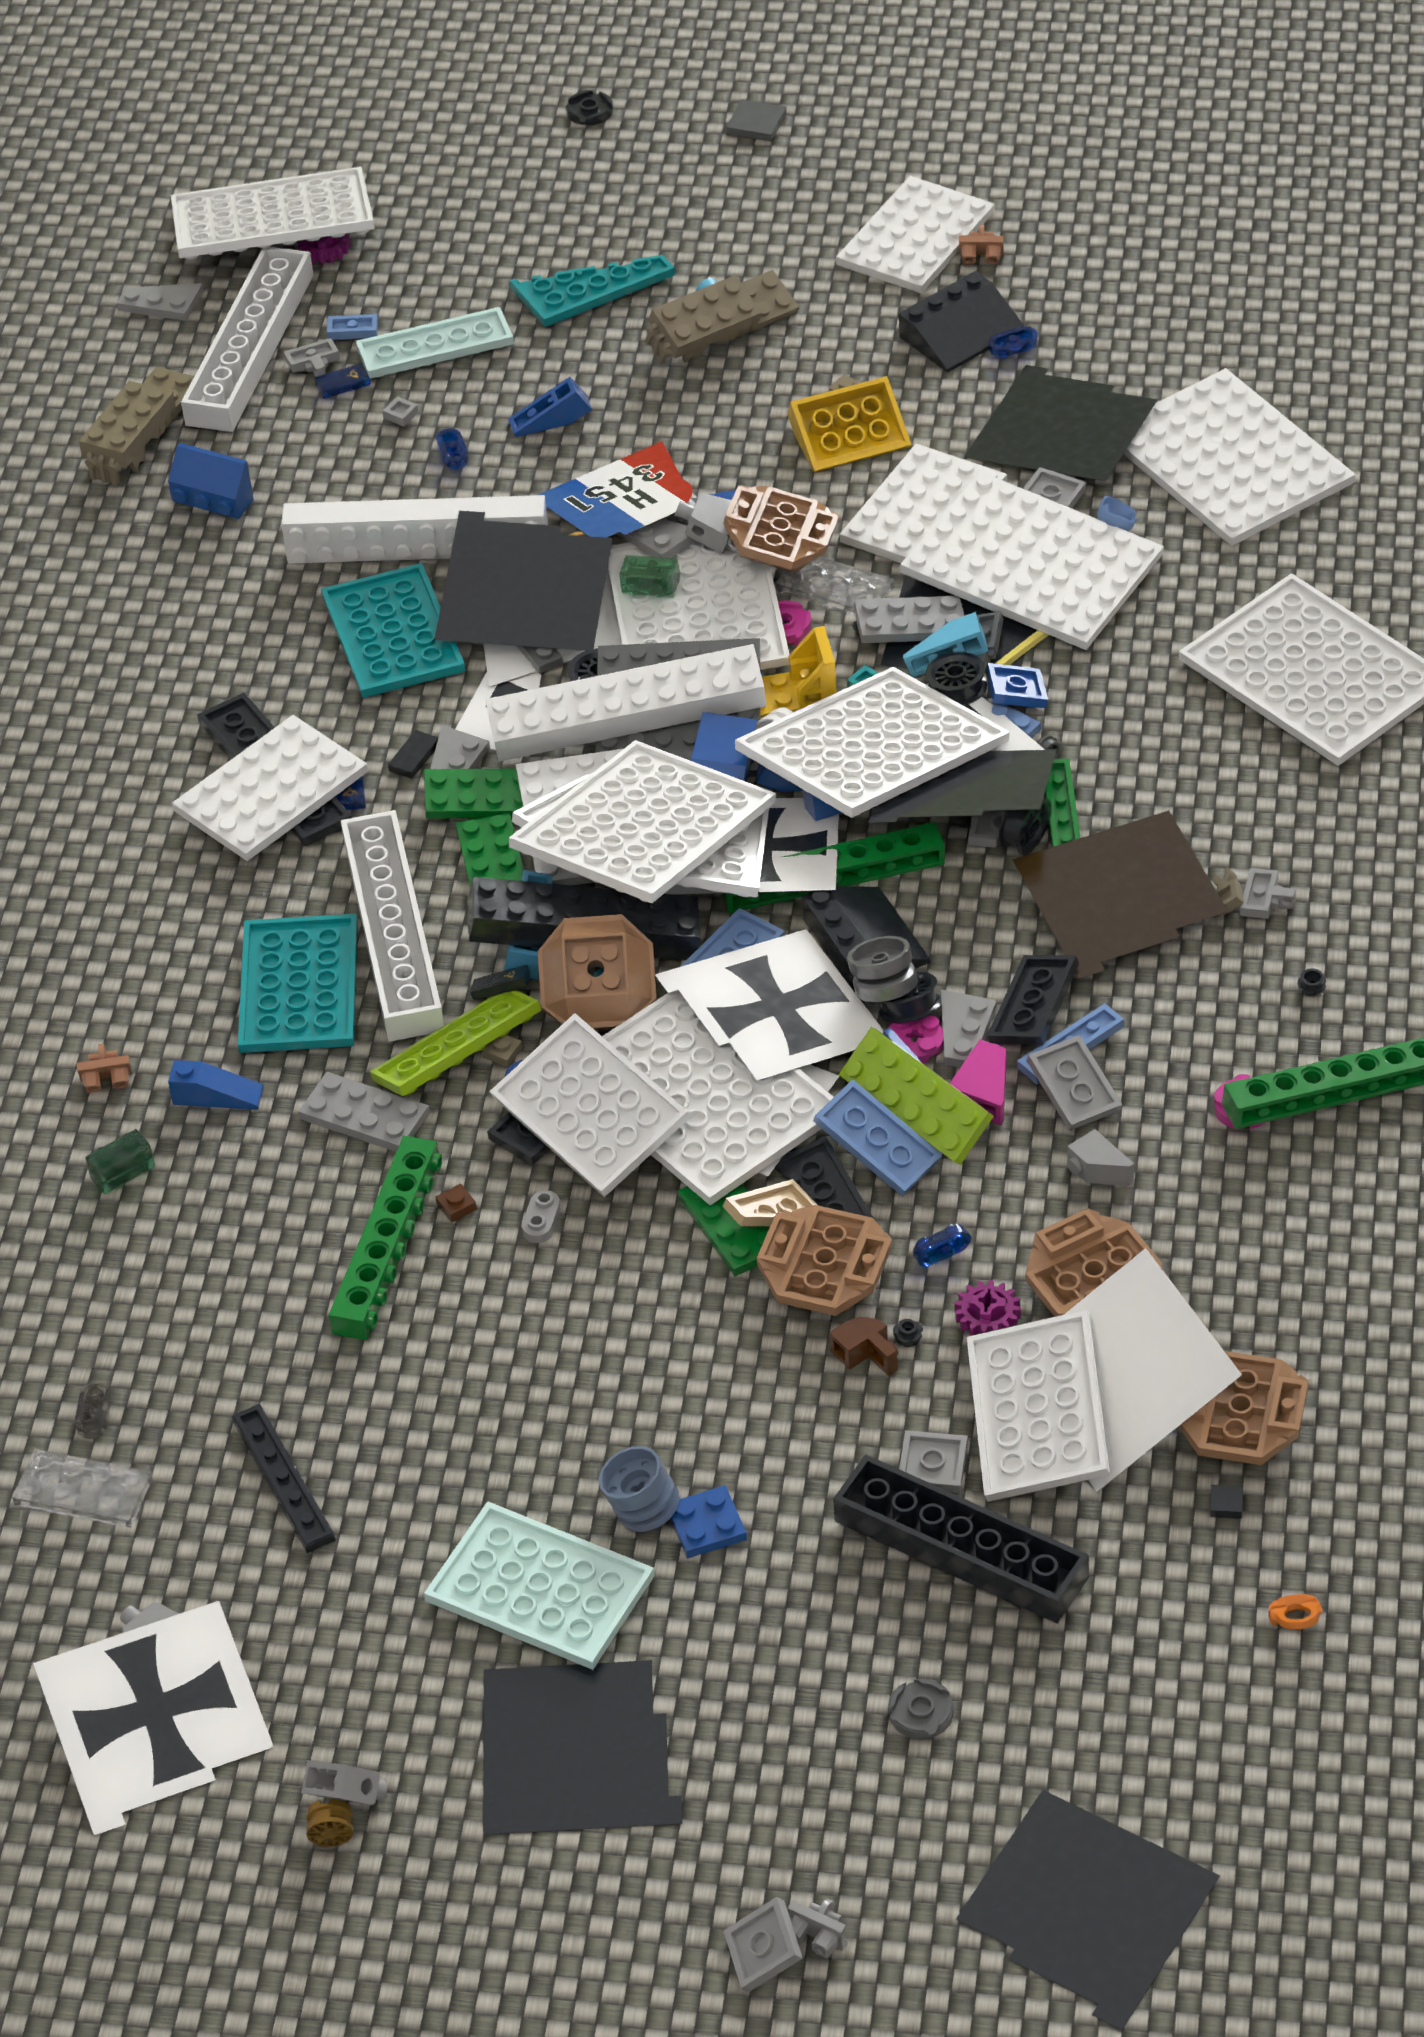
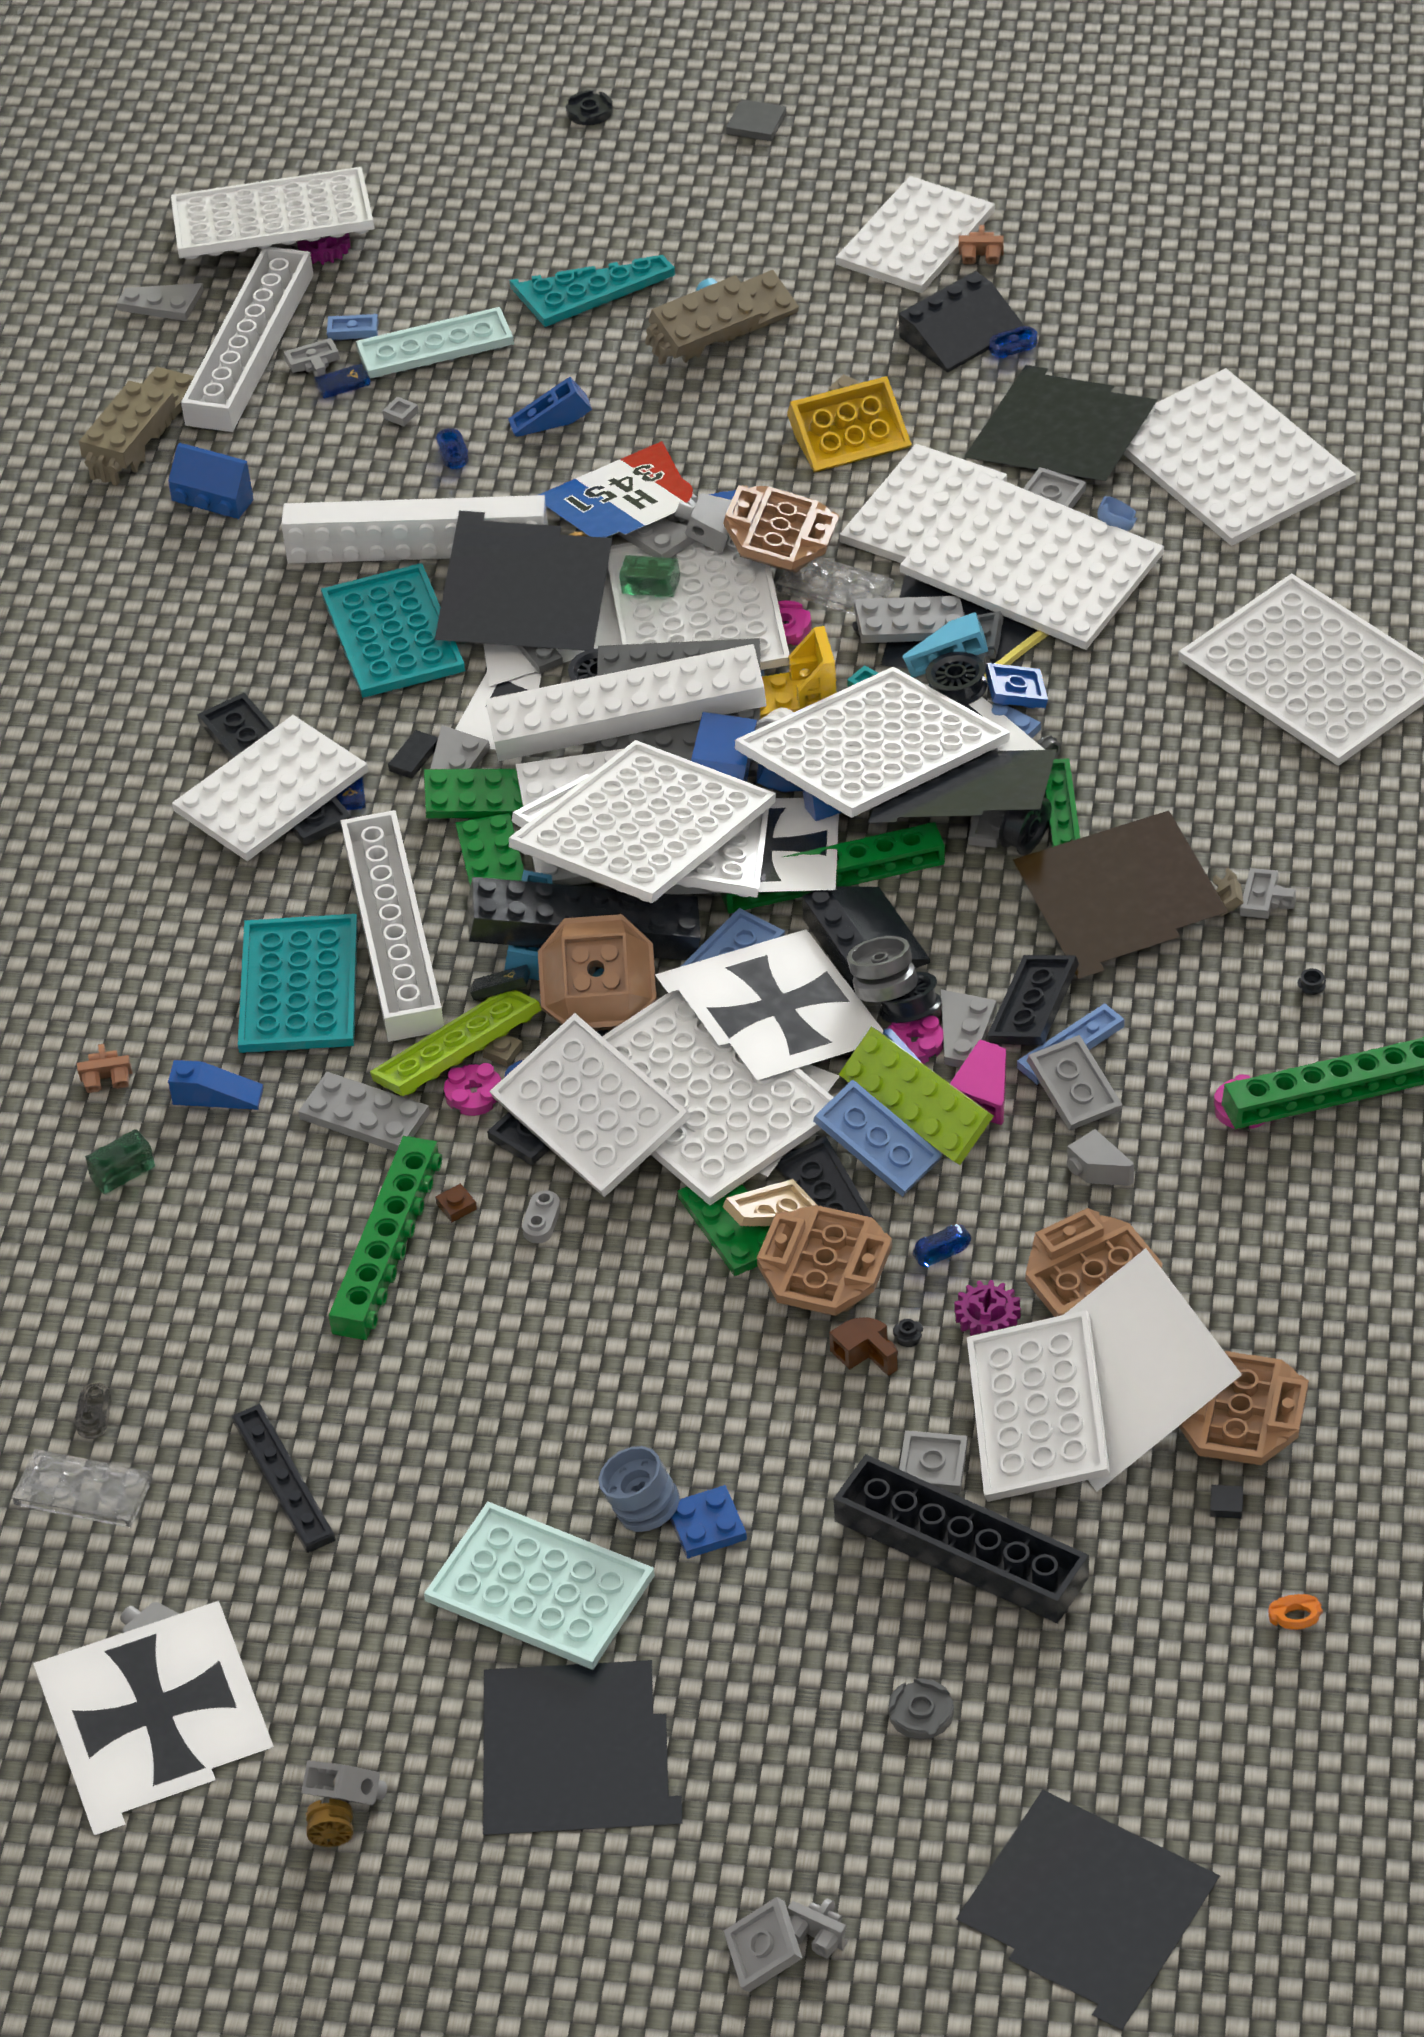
(462, 1079): none -> dark pink plate

